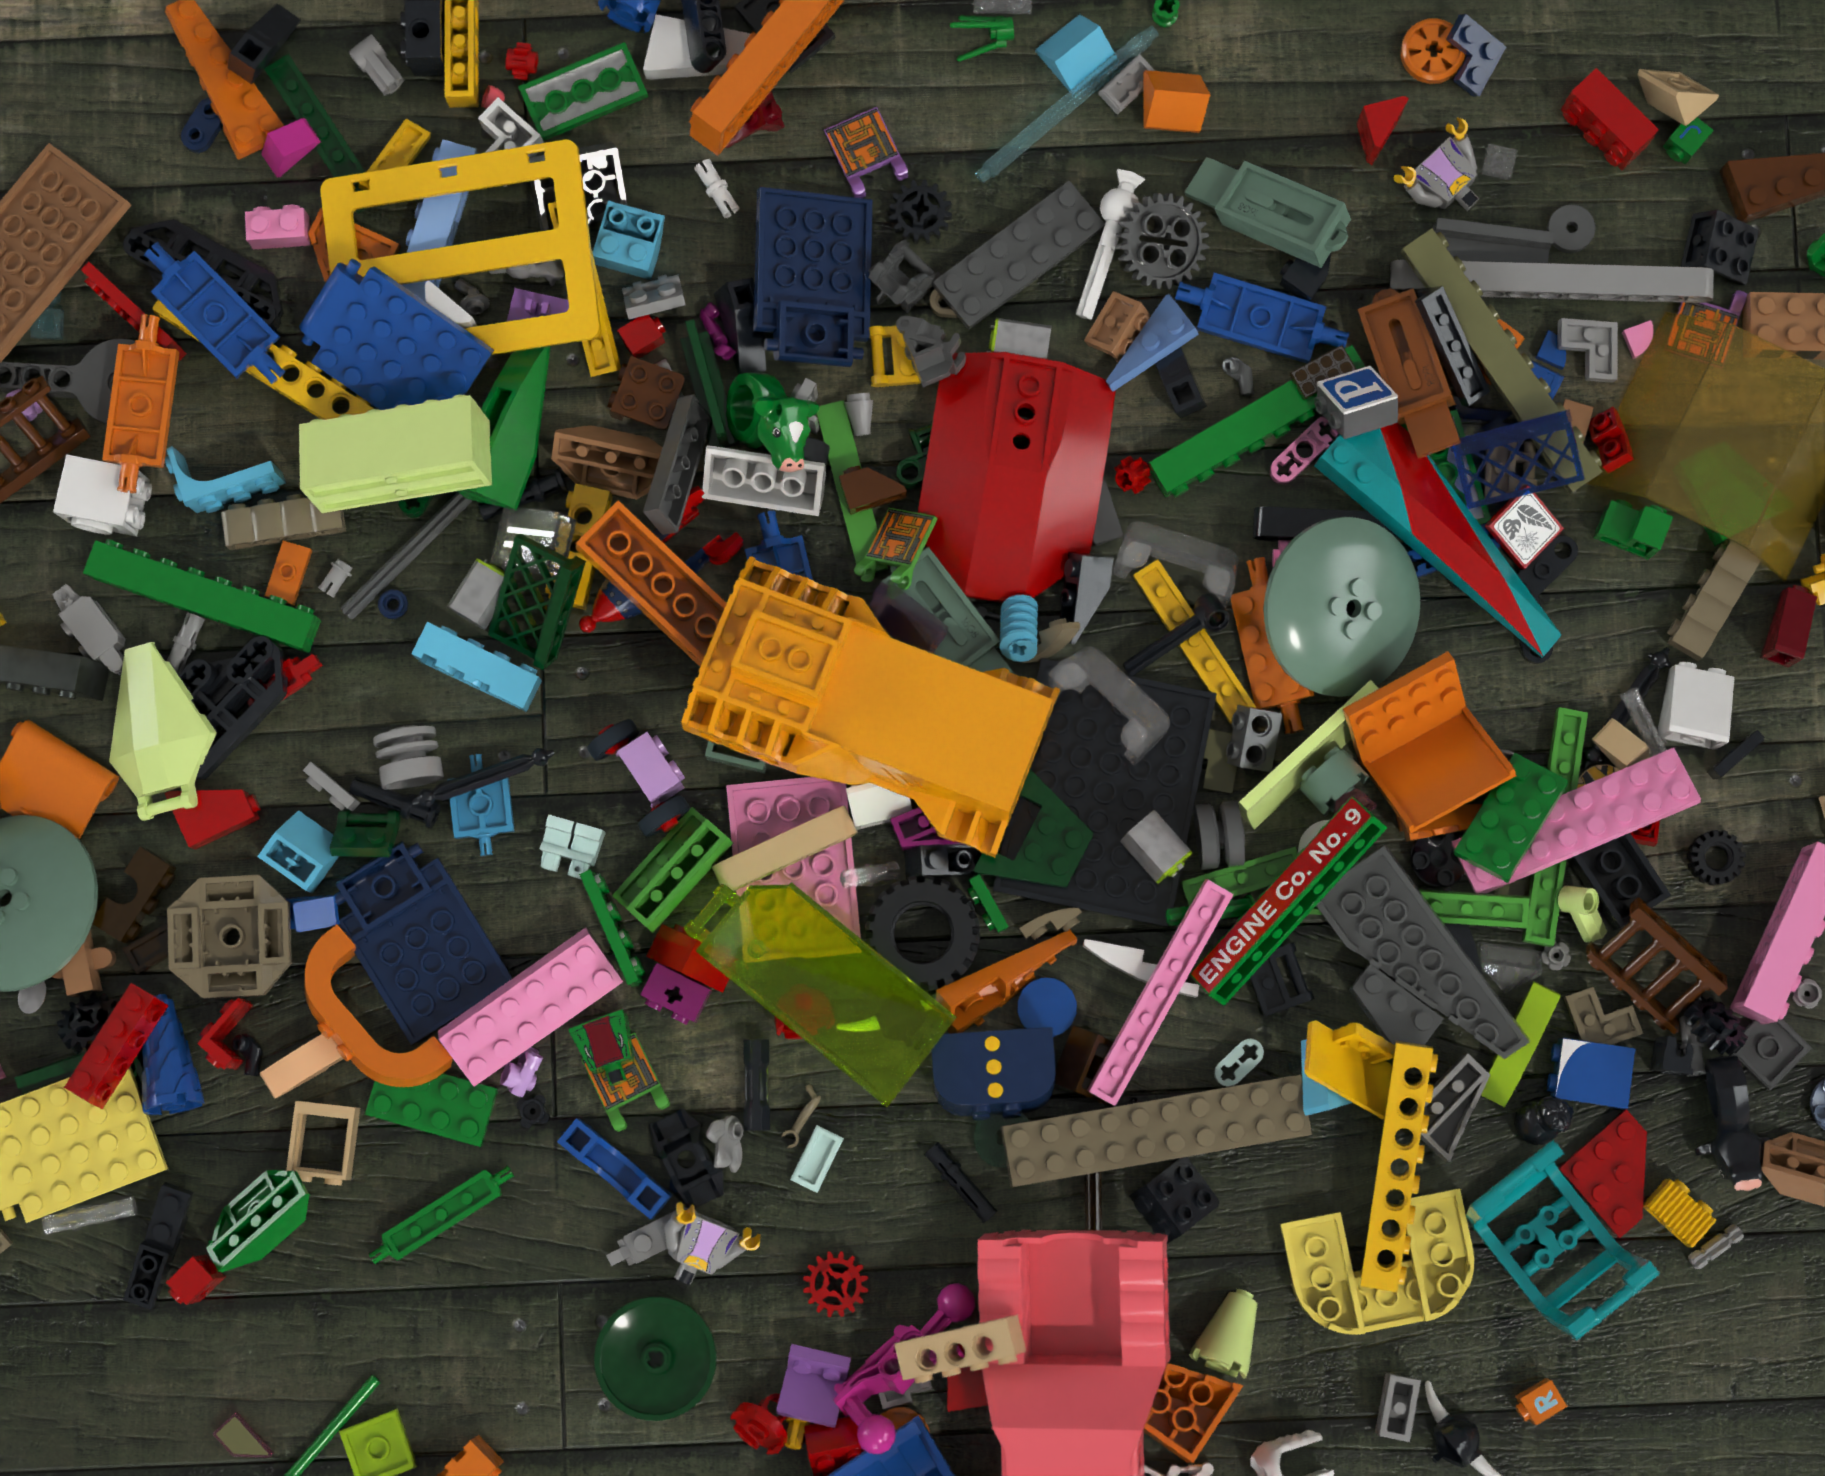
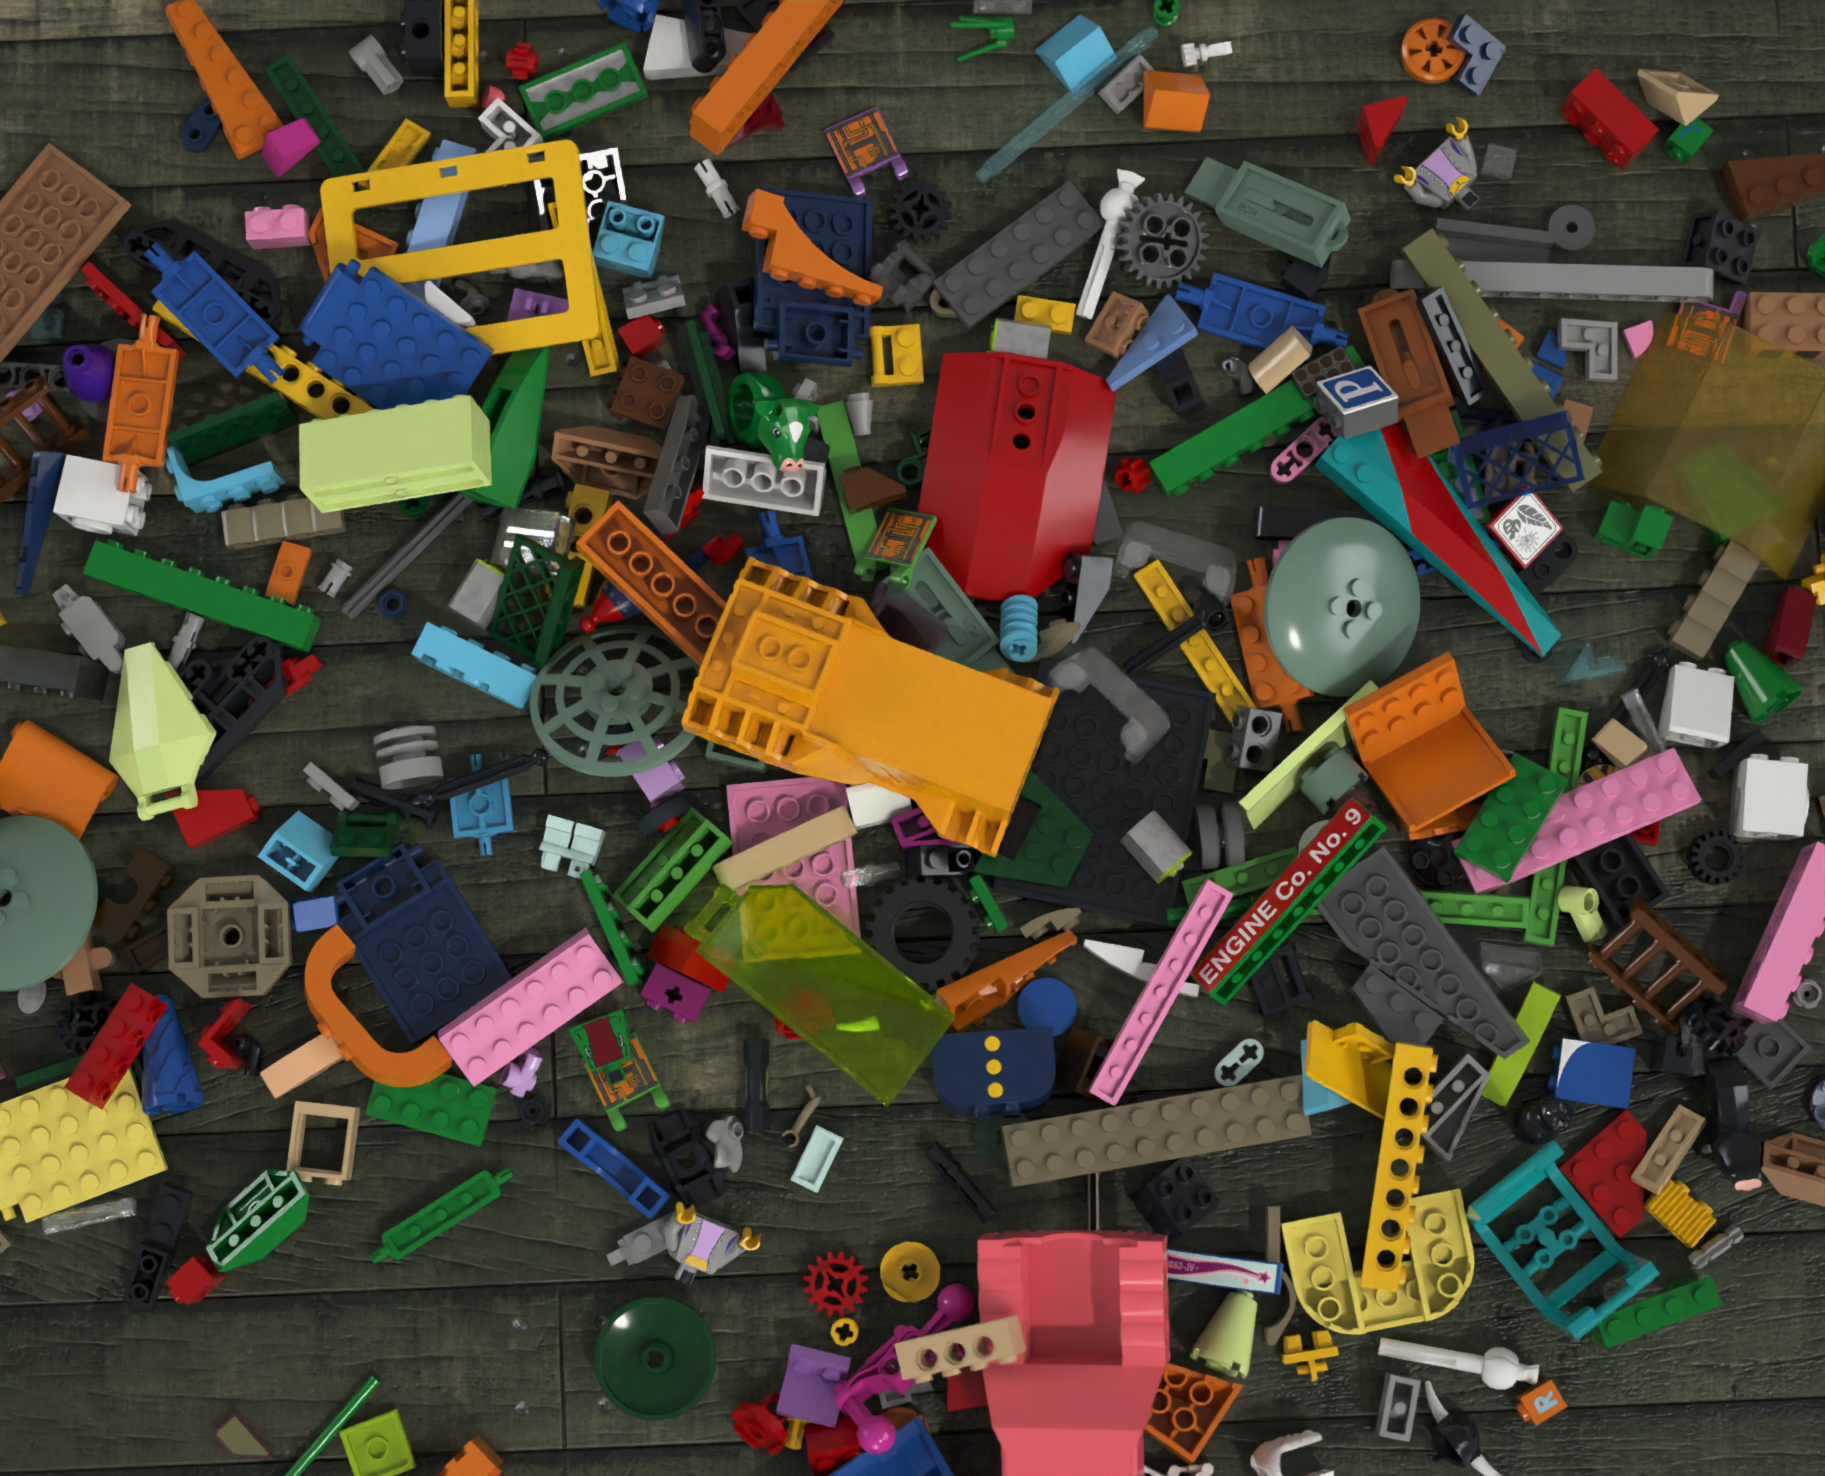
(41, 497): none -> dark blue wedge
(89, 371): none -> dark purple cone
(234, 428): none -> dark green fence
(262, 43): black slope -> none
(613, 709): none -> sand green dish
(795, 257): none -> orange arch
(836, 1335): none -> yellow bush
(912, 1289): none -> yellow plate
(928, 352): dark grey piece -> none
(1046, 312): none -> yellow plate
(1191, 54): none -> white piece
(1224, 1271): none -> slope
(1272, 1253): none -> dark tan piece
(1280, 359): none -> tan brick
(1322, 1349): none -> yellow hips
(1497, 1367): none -> white piece
(1556, 963): light grey plate -> none
(1585, 669): none -> clear light blue slope
(1611, 438): red slope -> none
(1668, 1149): none -> tan plate
(1681, 1300): none -> green arch
(1760, 681): none -> green cone
(1769, 798): none -> white brick

